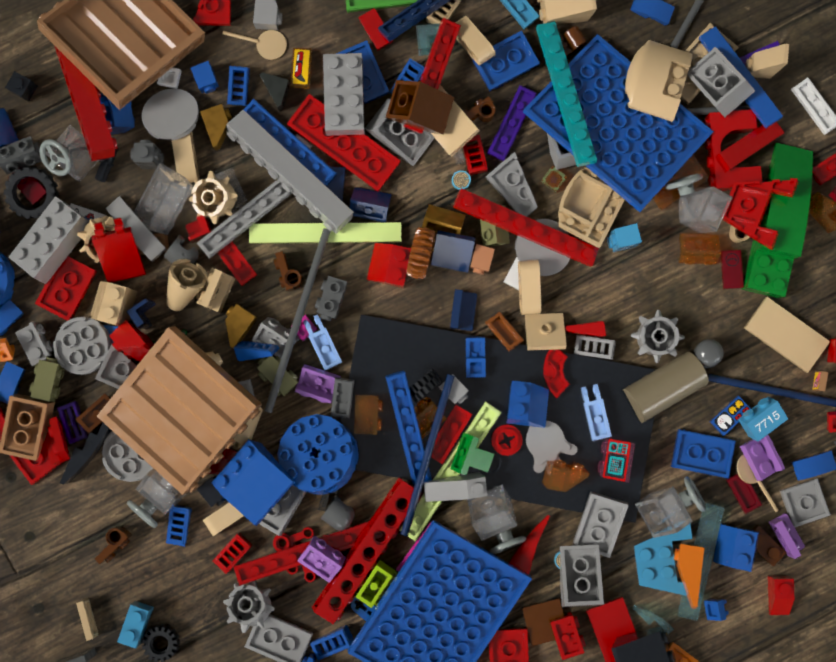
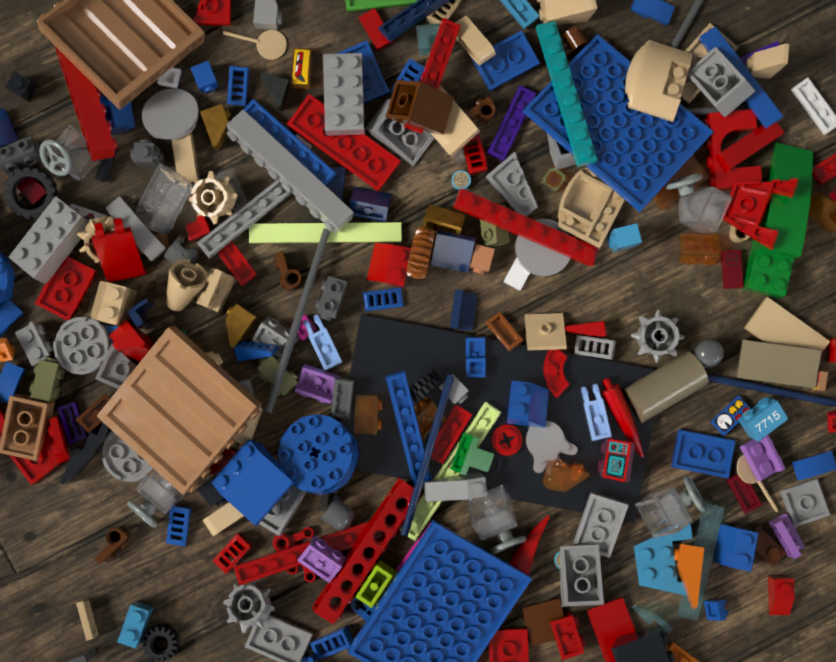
(368, 307): none -> blue slope
(529, 287): tan beam -> none
(620, 410): none -> red piece
(778, 363): none -> dark tan tile

